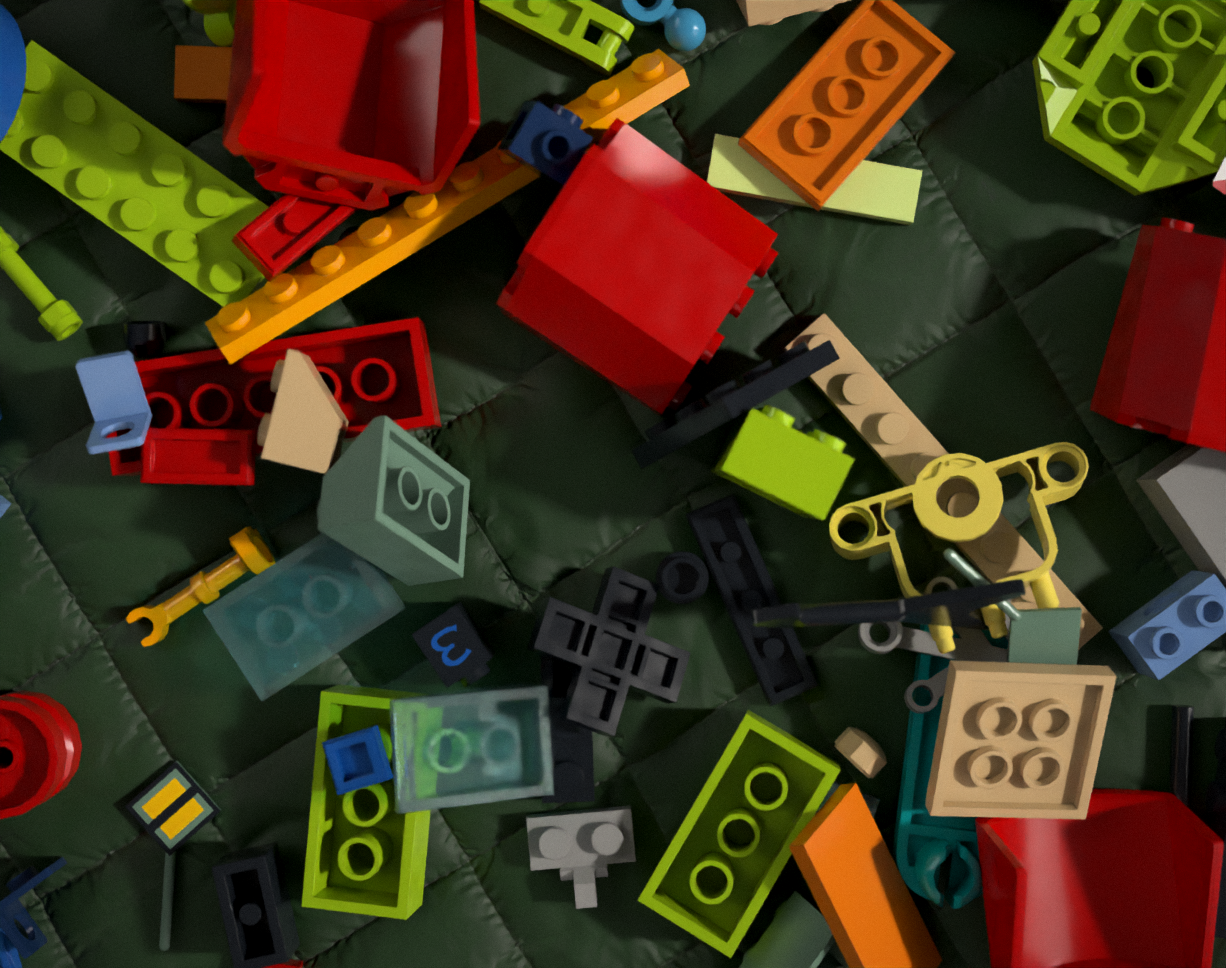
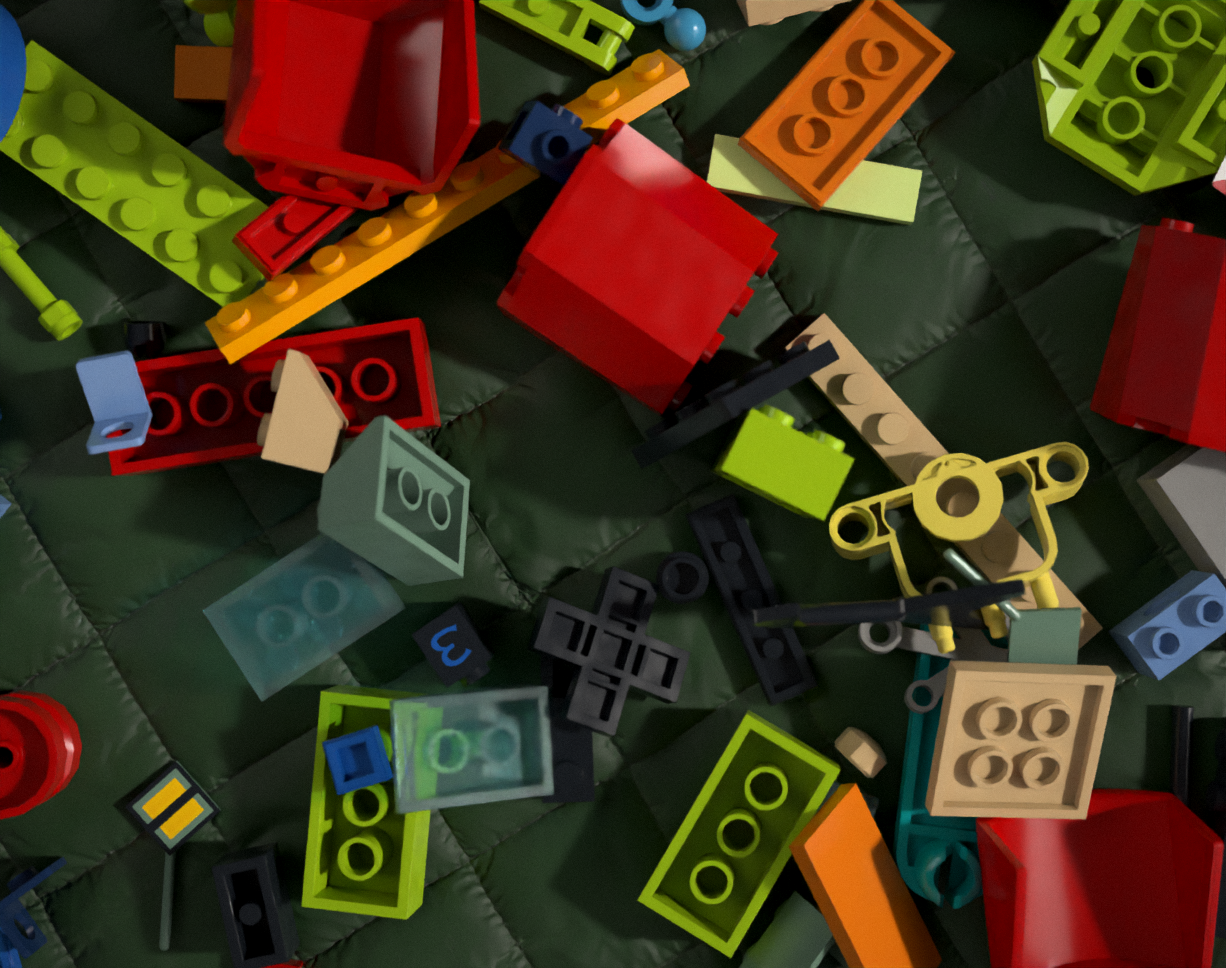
(198, 456): red tile -> none
(204, 587): light orange piece -> none
(581, 845): light grey hinge -> none

